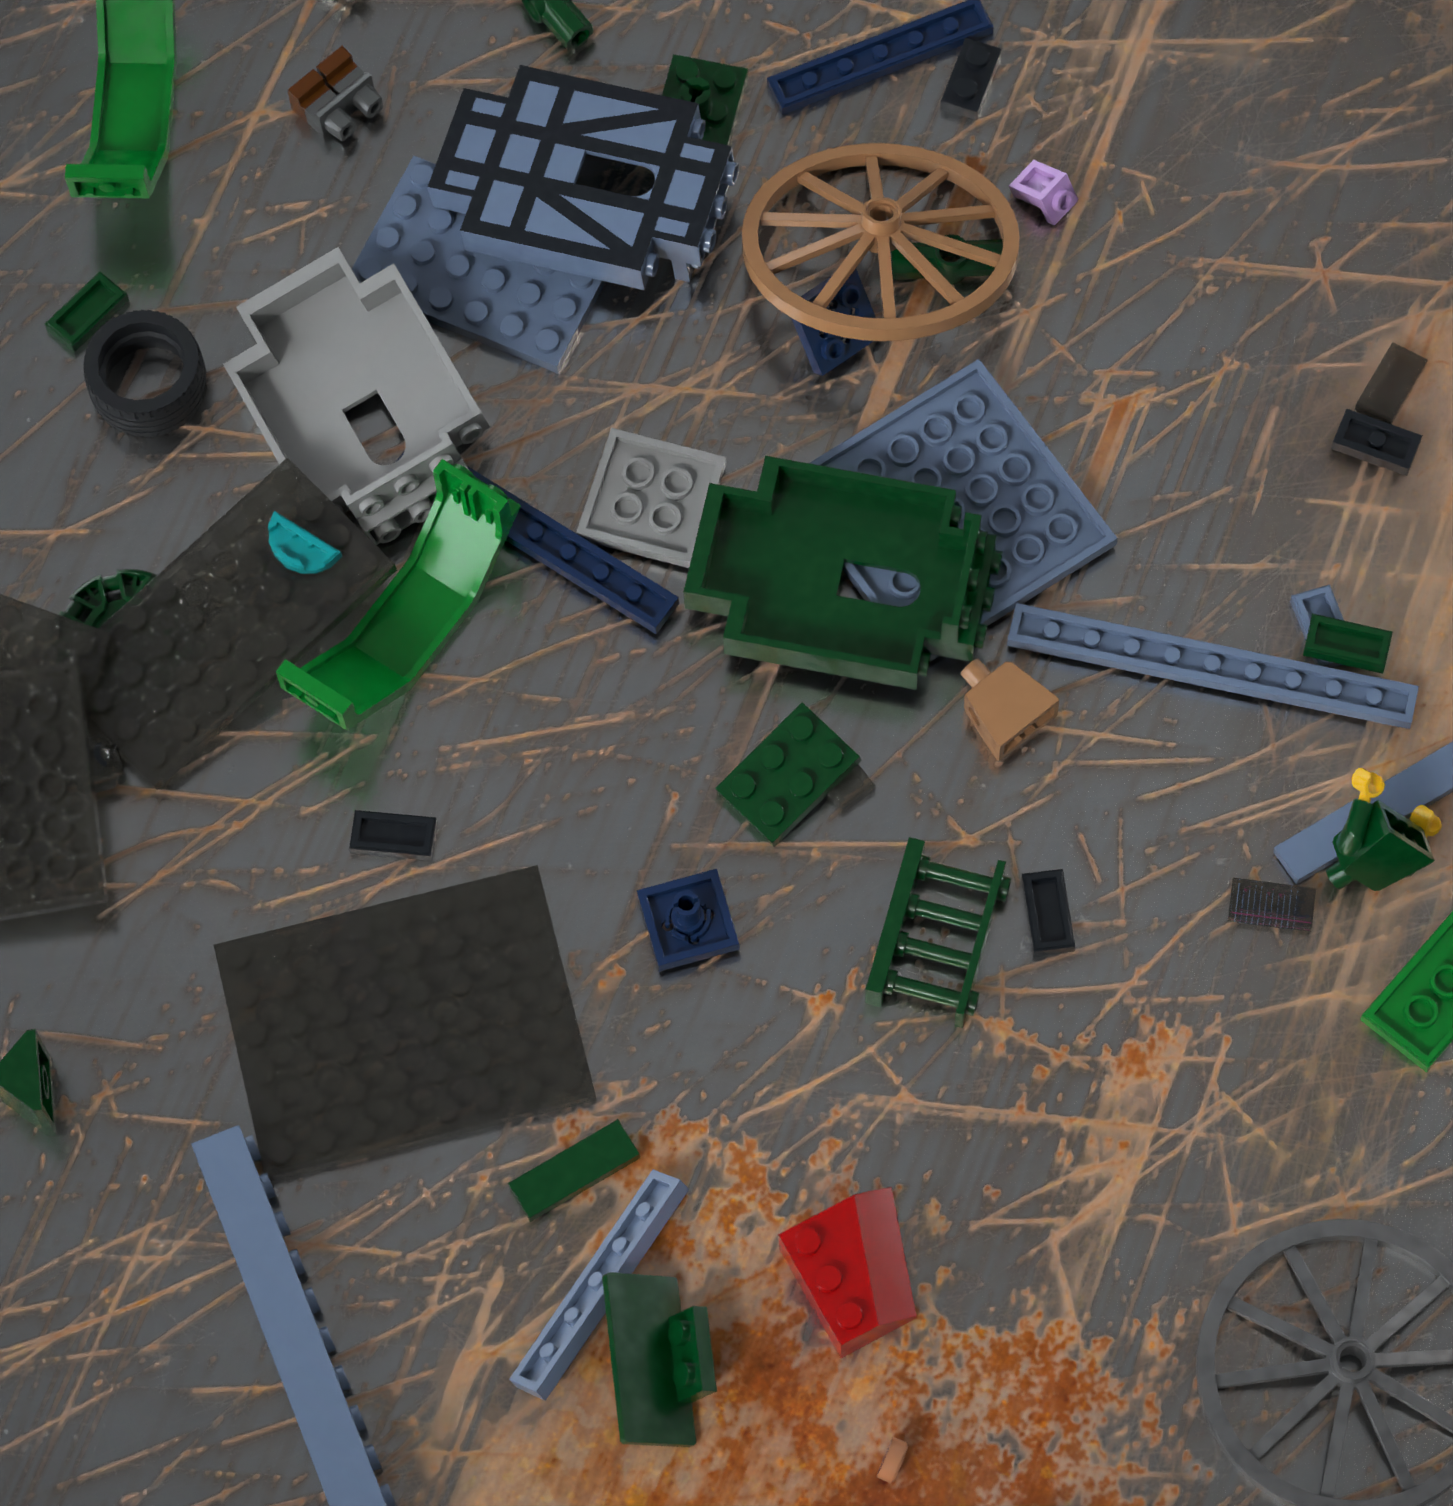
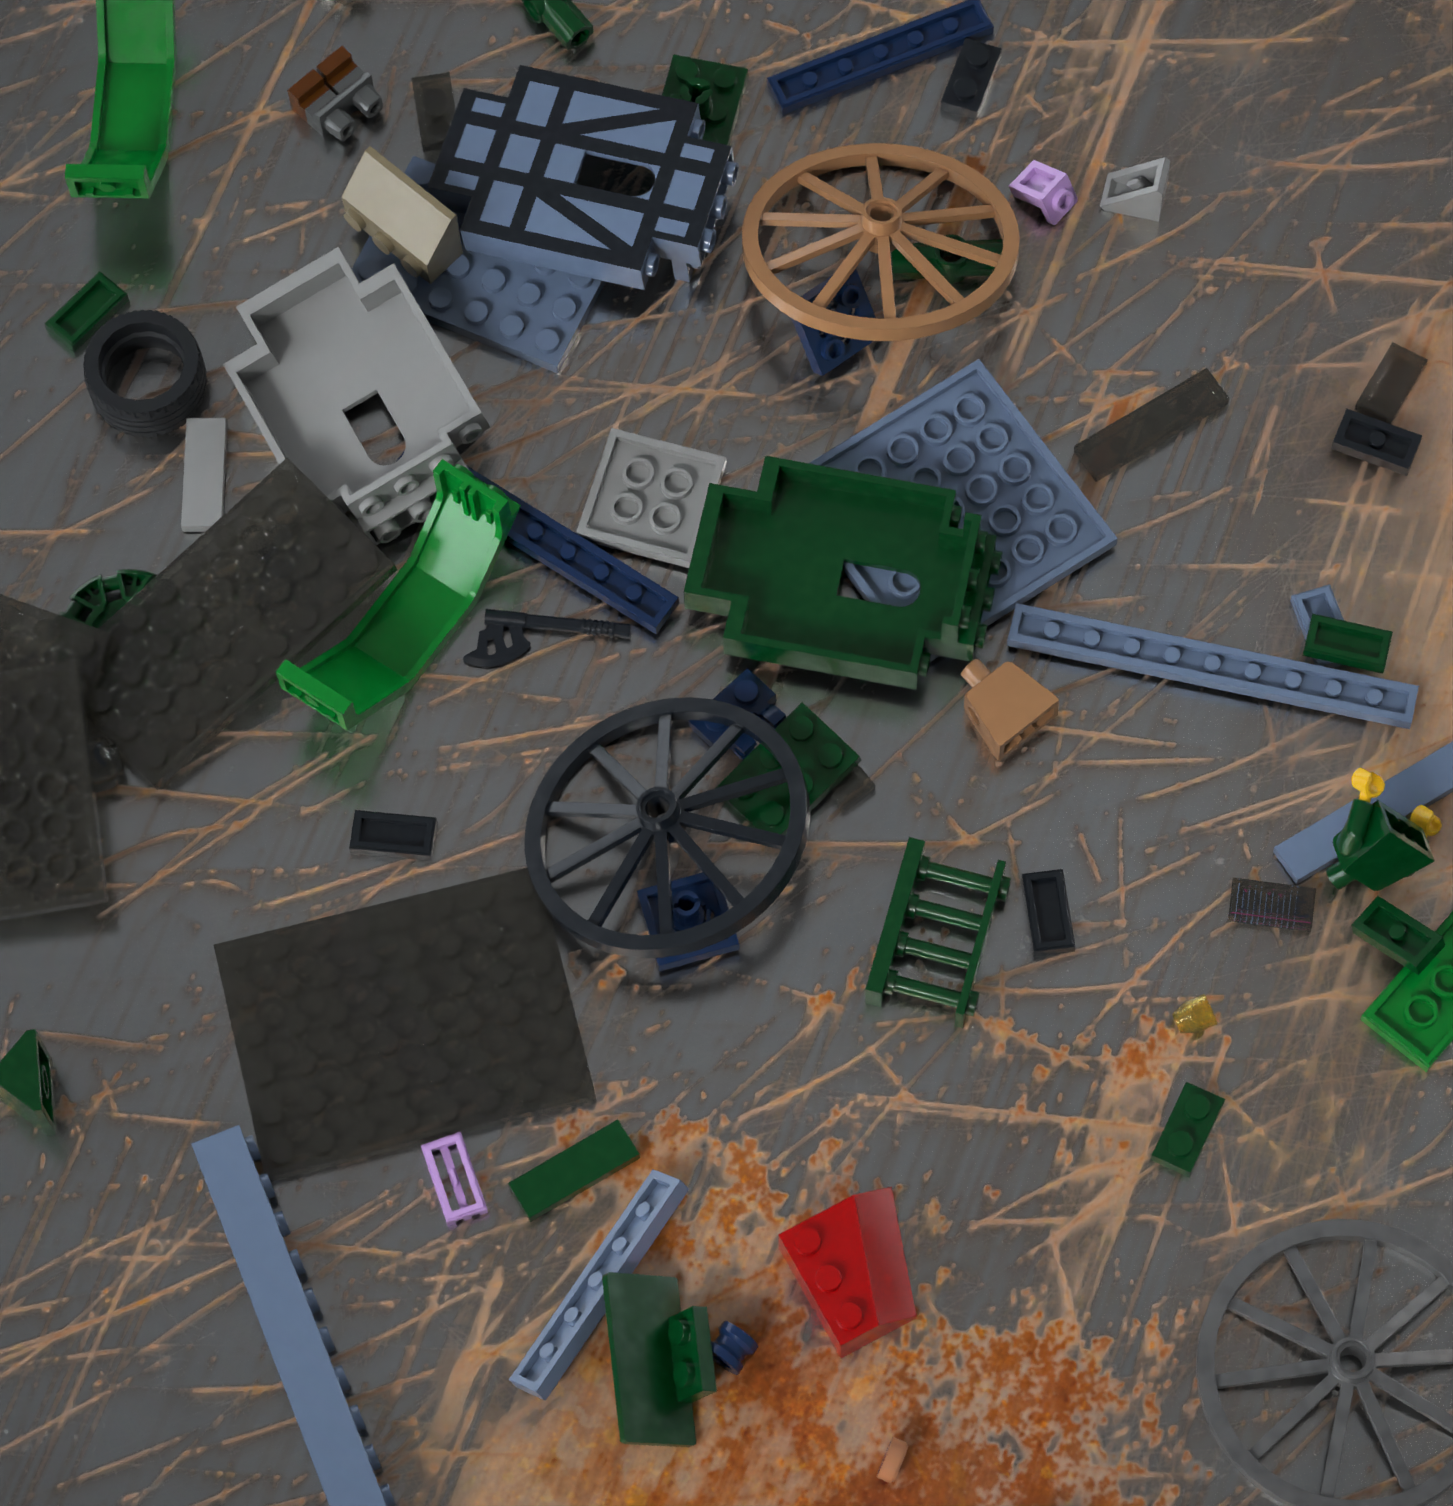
(204, 473): none -> light grey tile
(298, 548): teal tile -> none
(401, 217): none -> slope
(434, 108): none -> clear smoke plate
(465, 1211): none -> lavender tile
(518, 621): none -> black piece
(668, 827): none -> black wheel
(732, 1347): none -> dark blue wheel
(751, 695): none -> dark blue plate
(1137, 190): none -> light grey slope
(1151, 424): none -> clear smoke tile
(1187, 1129): none -> dark green plate
(1194, 1015): none -> clear yellow hose
(1398, 935): none -> dark green plate

